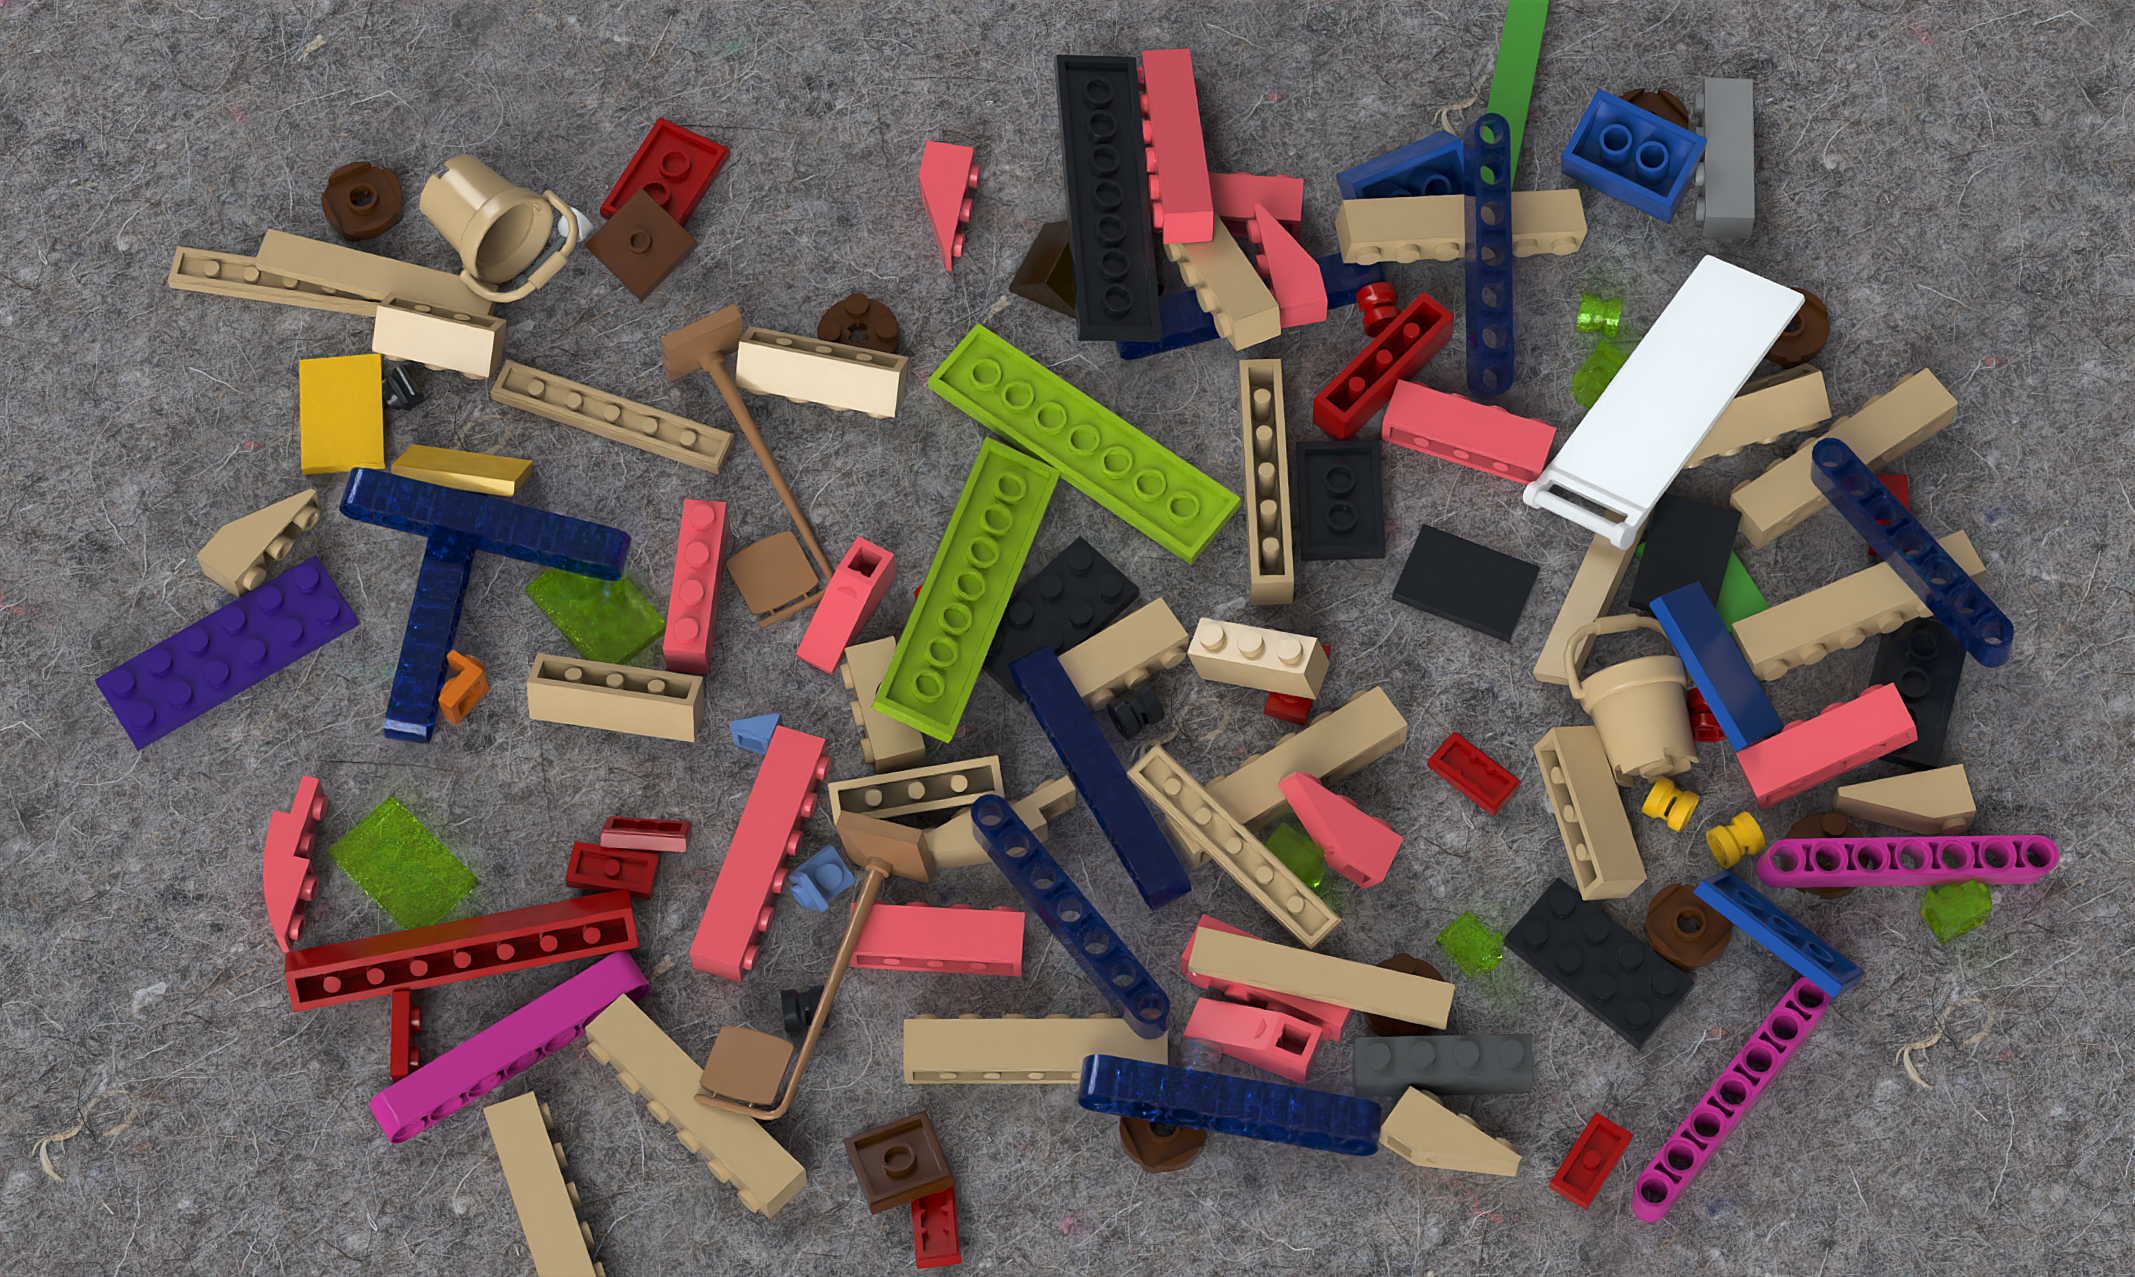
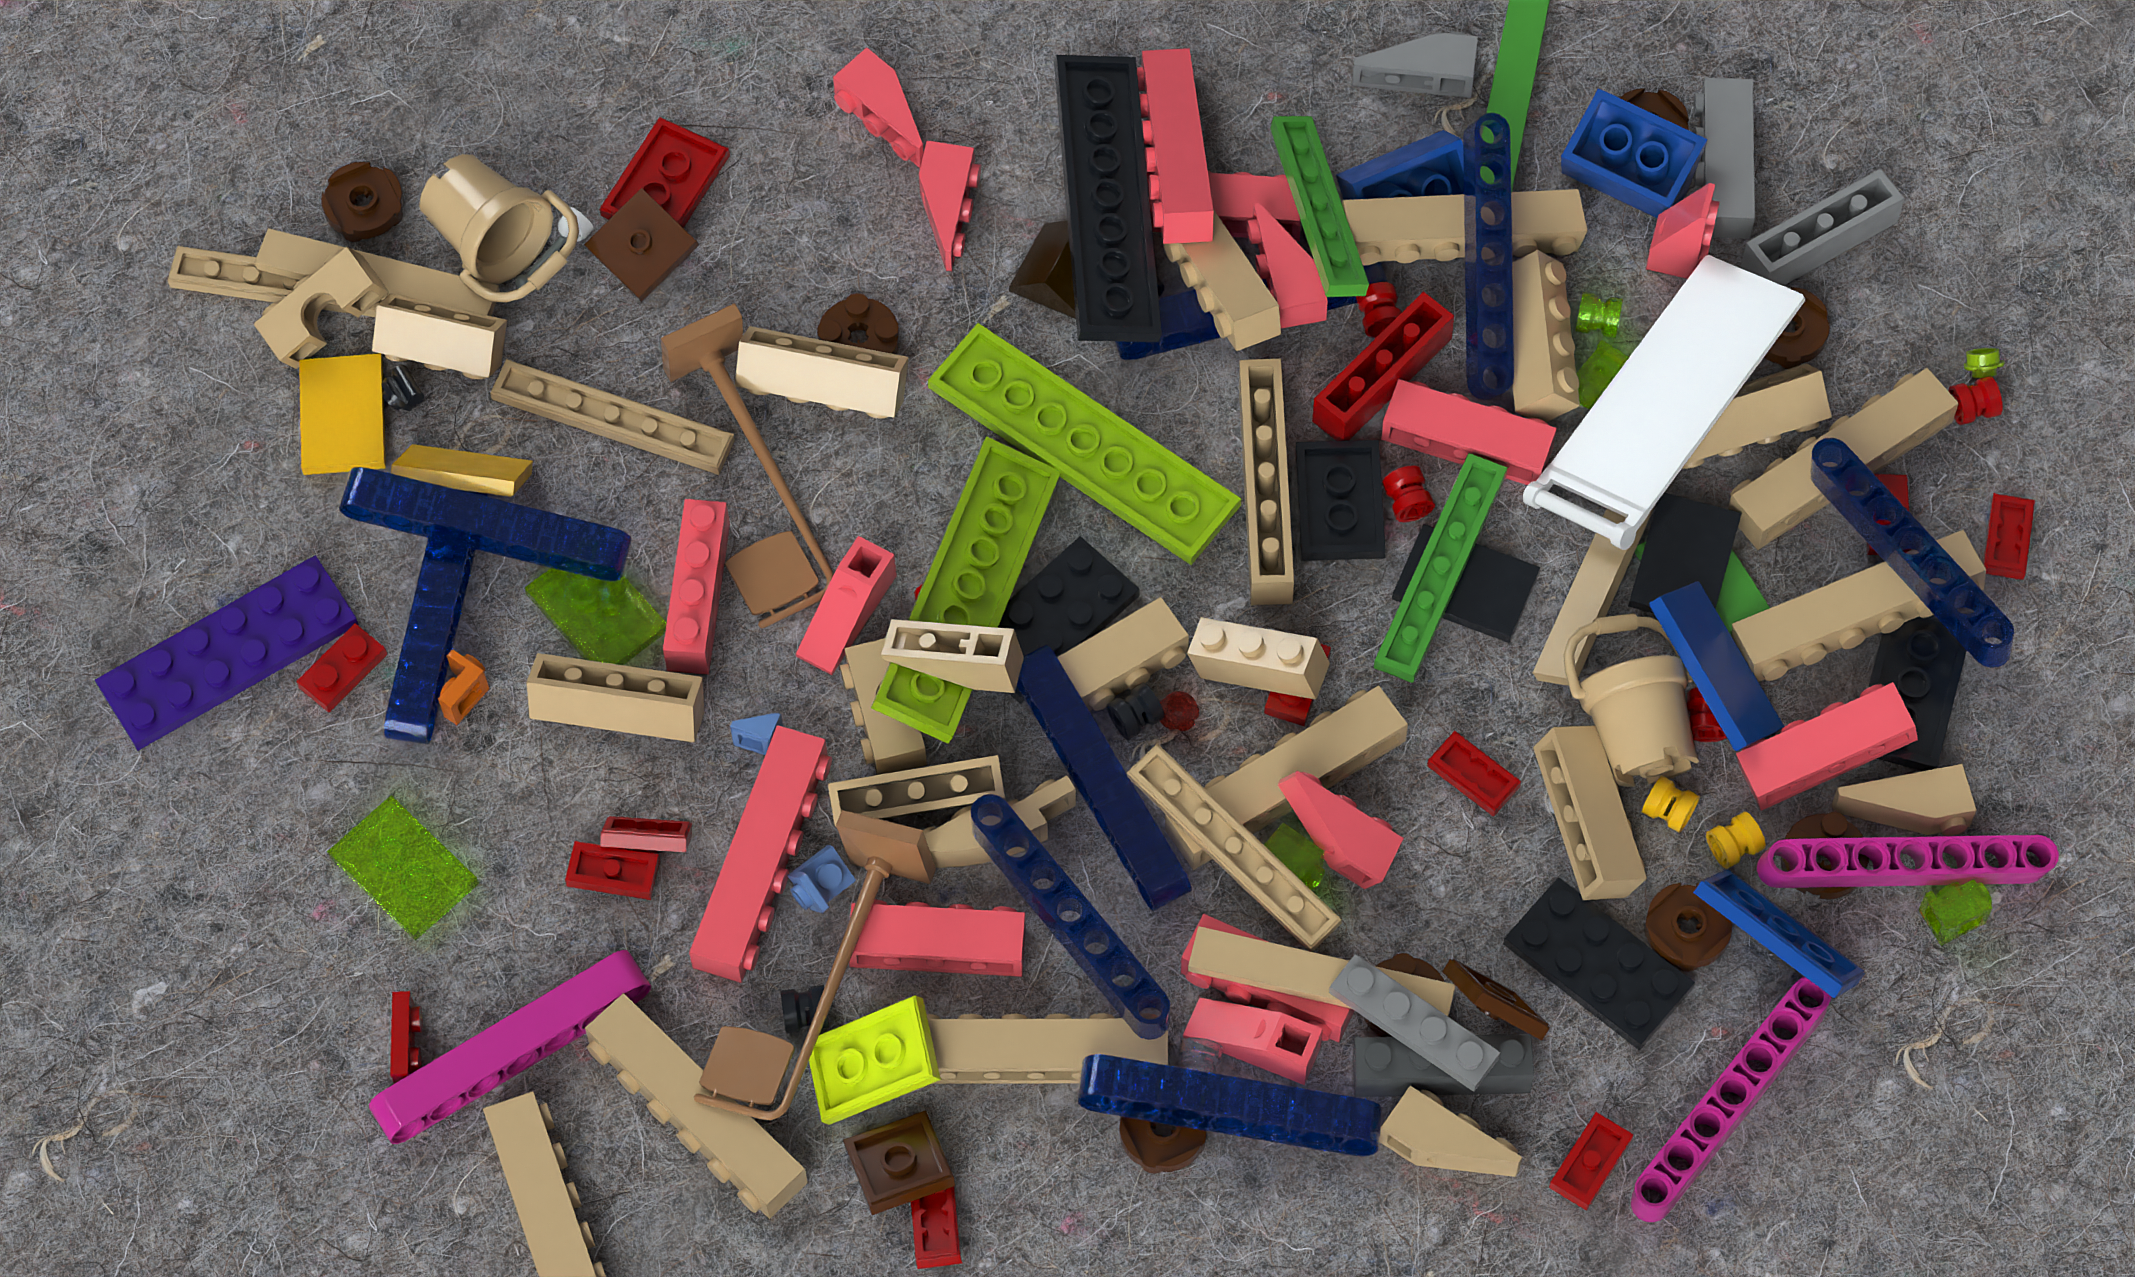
(251, 545): tan slope -> none
(287, 864): coral slope -> none
(292, 323): none -> tan arch
(342, 667): none -> red plate
(460, 950): red brick -> none
(873, 1060): none -> neon yellow tile
(876, 97): none -> coral slope
(957, 653): none -> tan slope
(1180, 702): none -> clear red plate
(1319, 206): none -> bright green plate
(1408, 493): none -> red wheel
(1414, 1022): none -> light grey plate
(1424, 65): none -> light grey slope
(1440, 568): none -> bright green plate
(1471, 945): clear neon green bracket -> none
(1496, 999): none -> reddish brown plate
(1542, 339): none -> tan brick
(1684, 234): none -> coral slope
(1824, 230): none -> light grey brick
(1977, 400): none -> red wheel
(1983, 362): none -> lime plate
(2008, 536): none -> red plate

